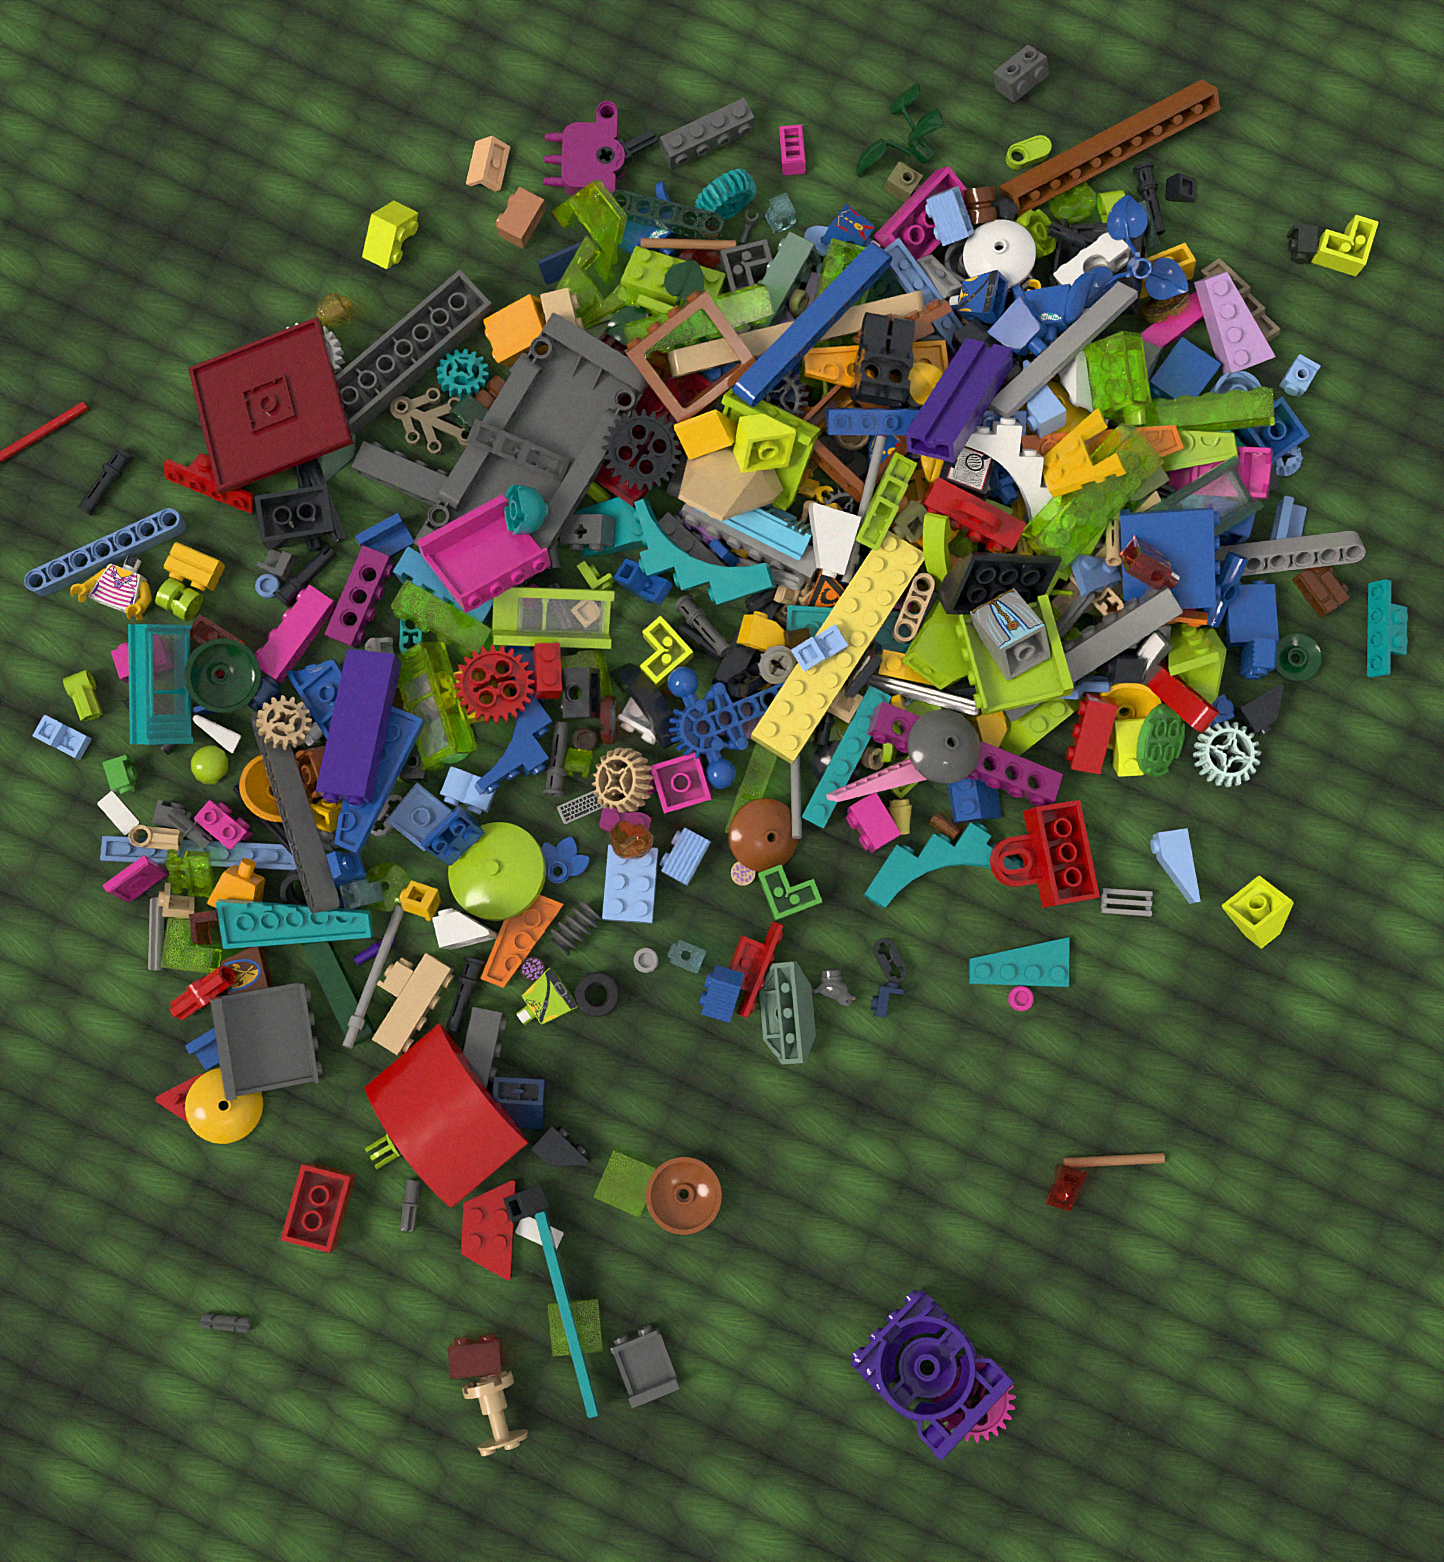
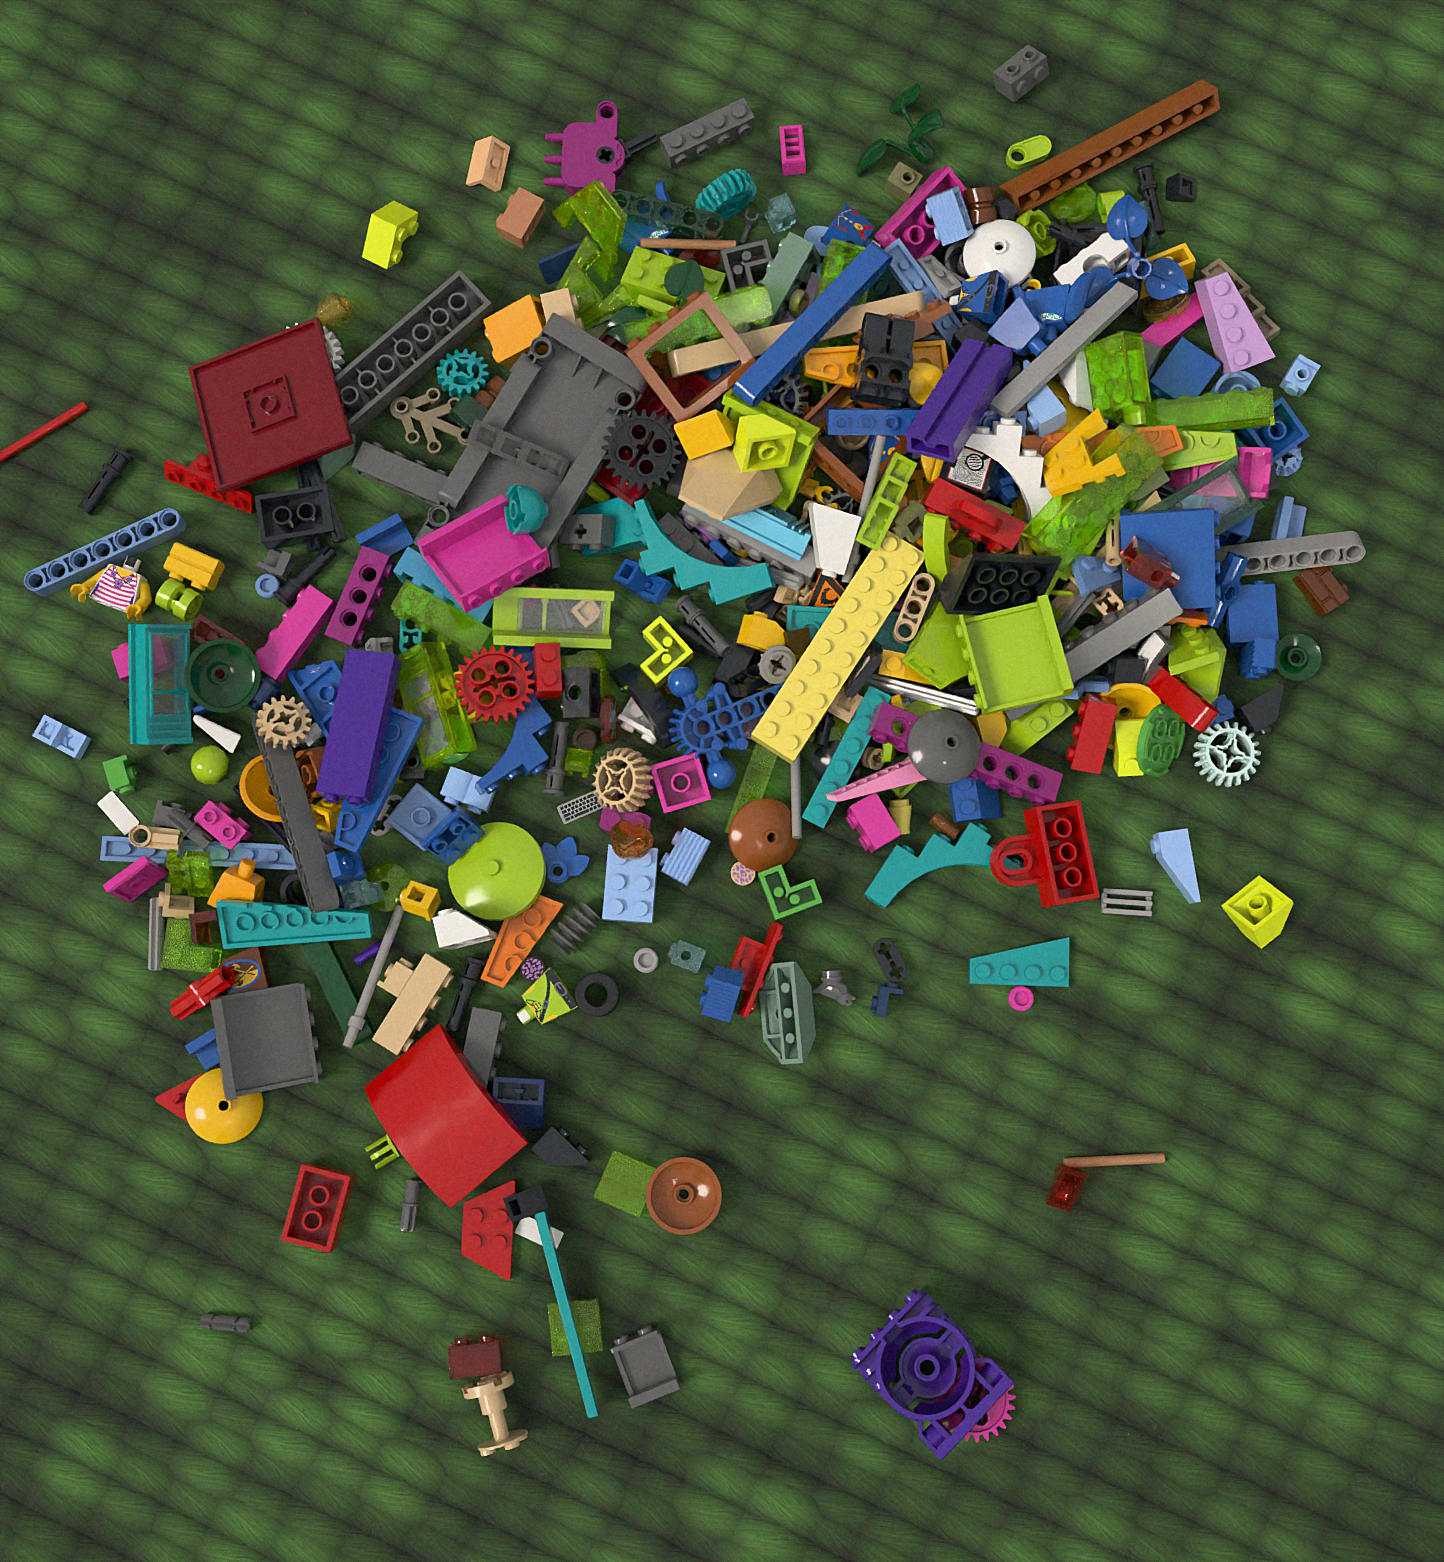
(81, 689): lime piece -> none
(591, 576): lime bracket -> none
(820, 648): light blue slope -> none
(1011, 633): light grey slope -> none
(1302, 242): pearl dark grey brick -> none
(1349, 250): neon yellow brick -> none
(1385, 629): teal bracket -> none

